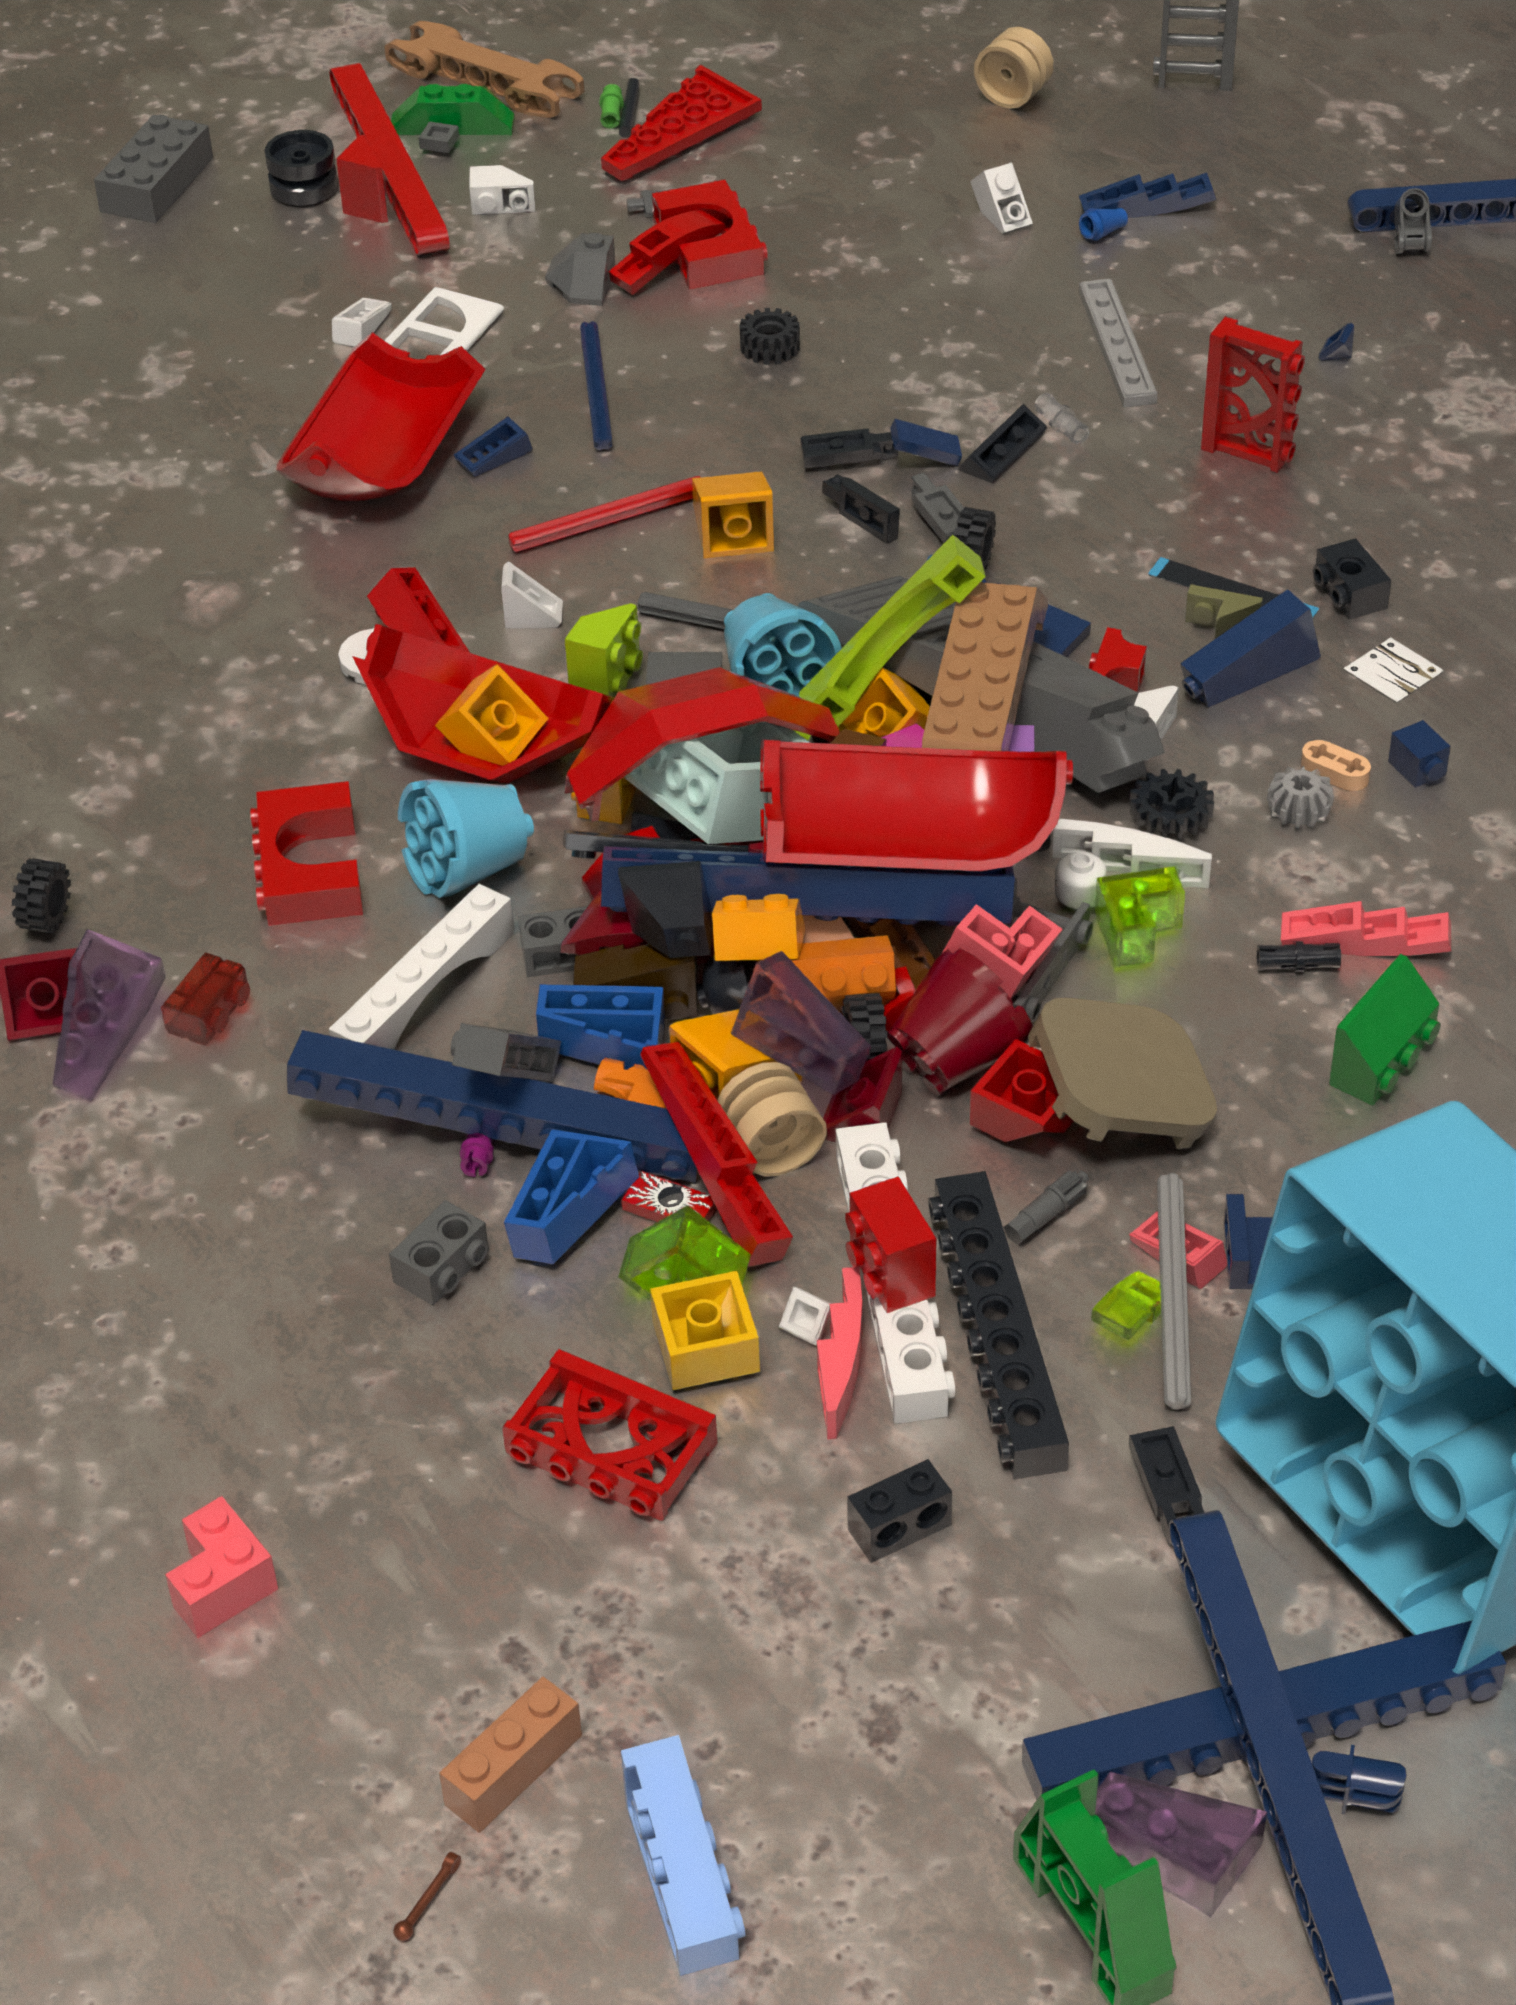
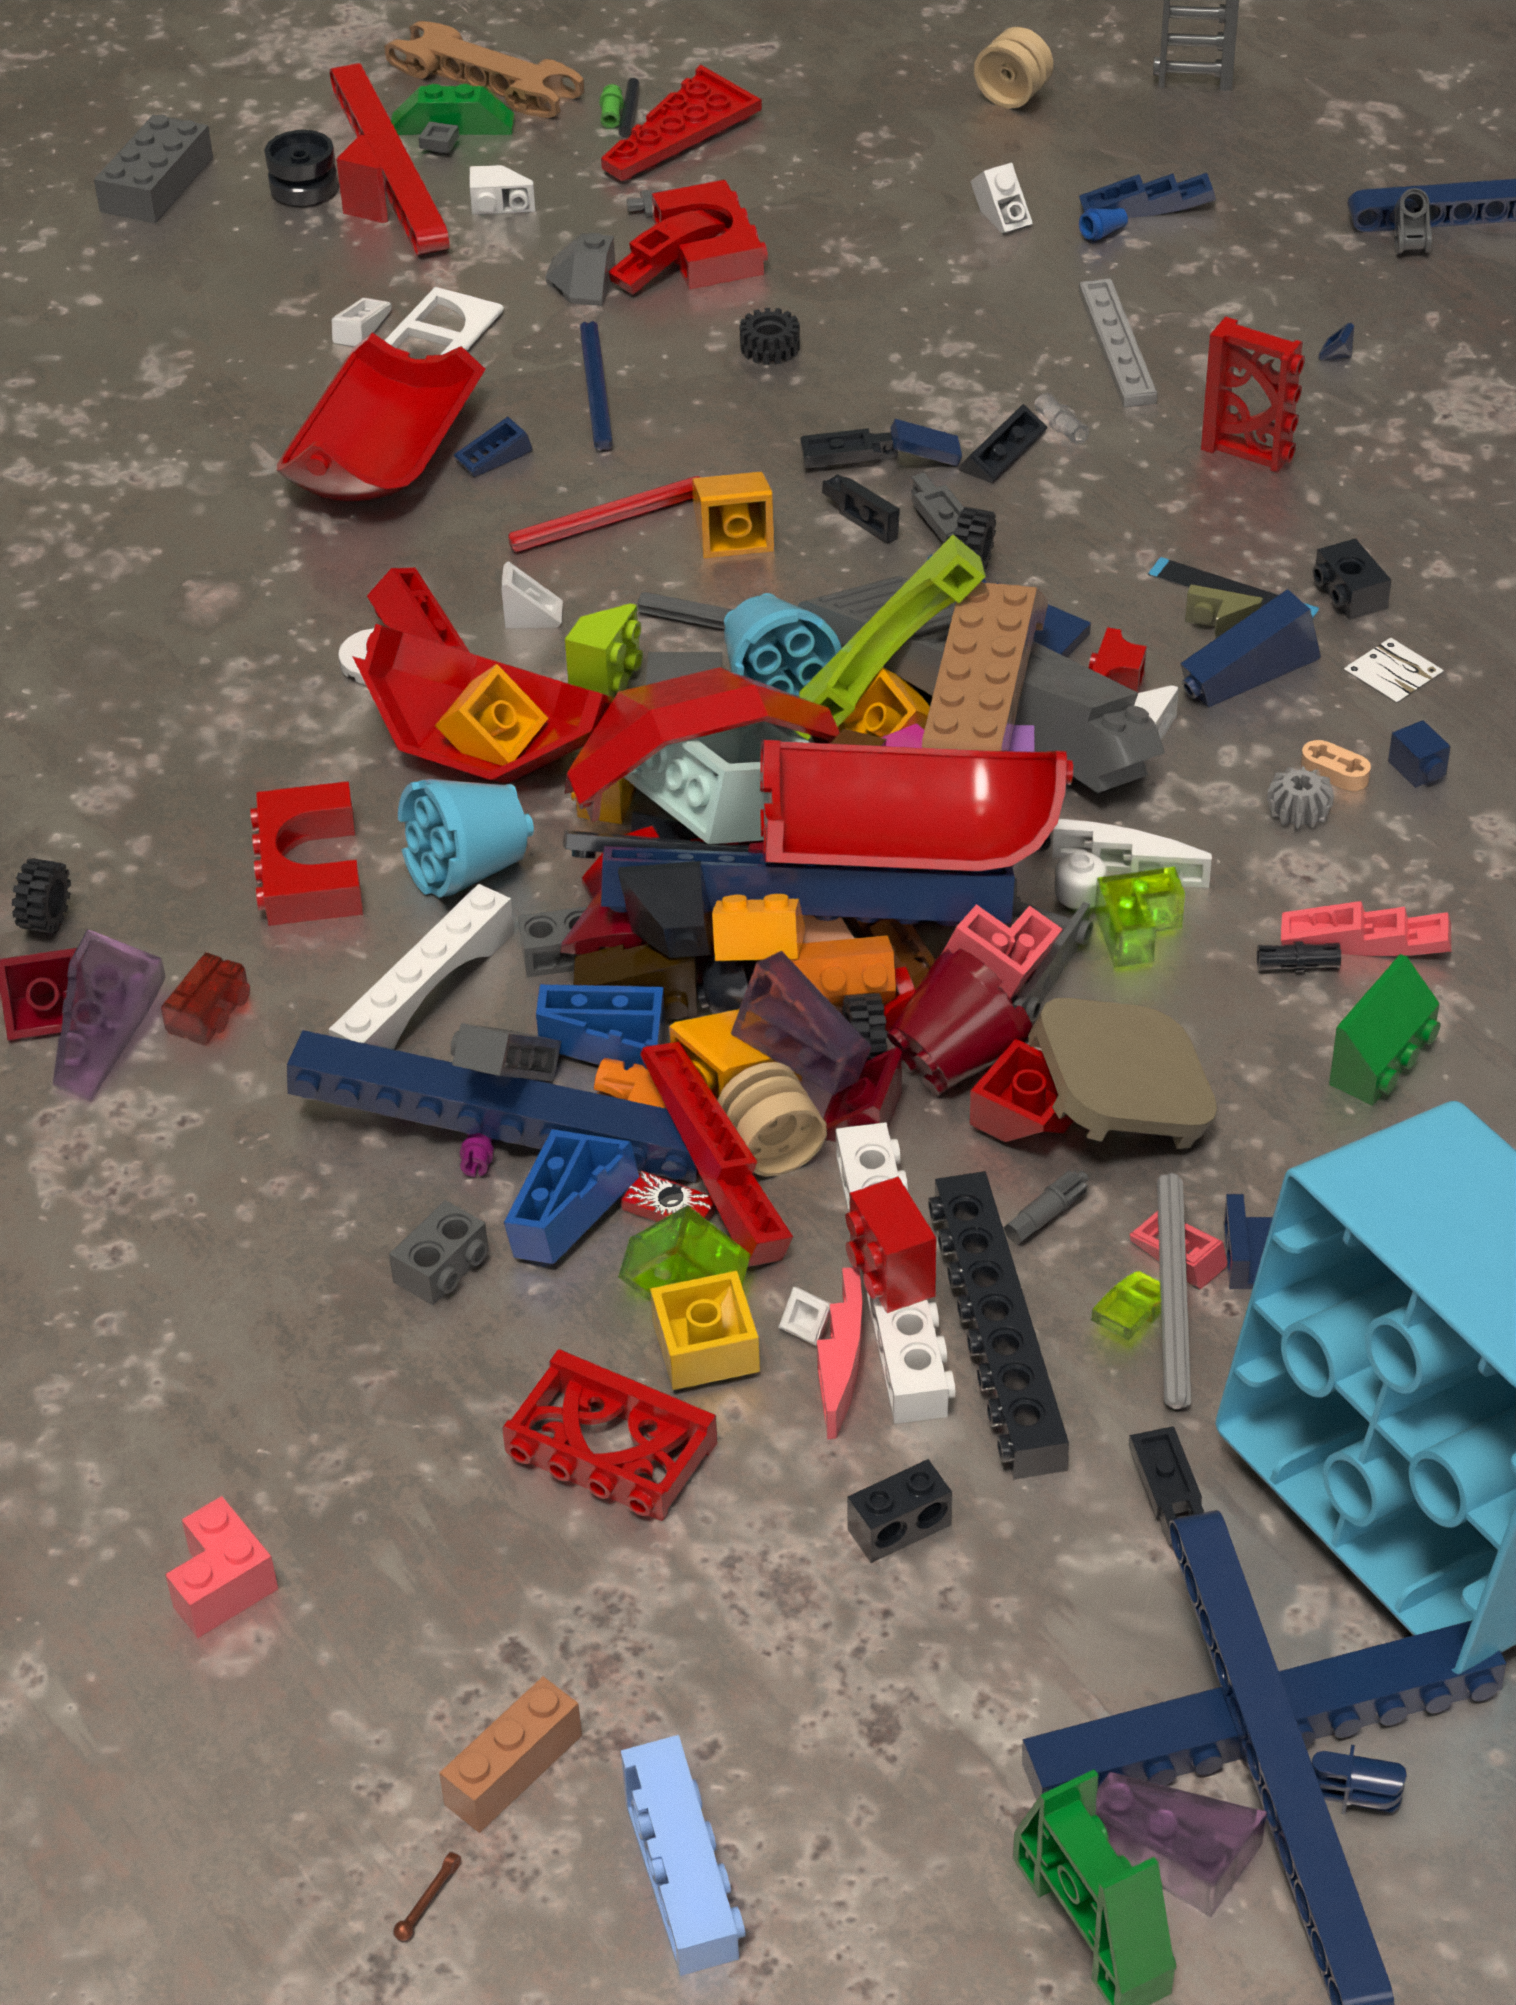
(1171, 803): black gear -> none

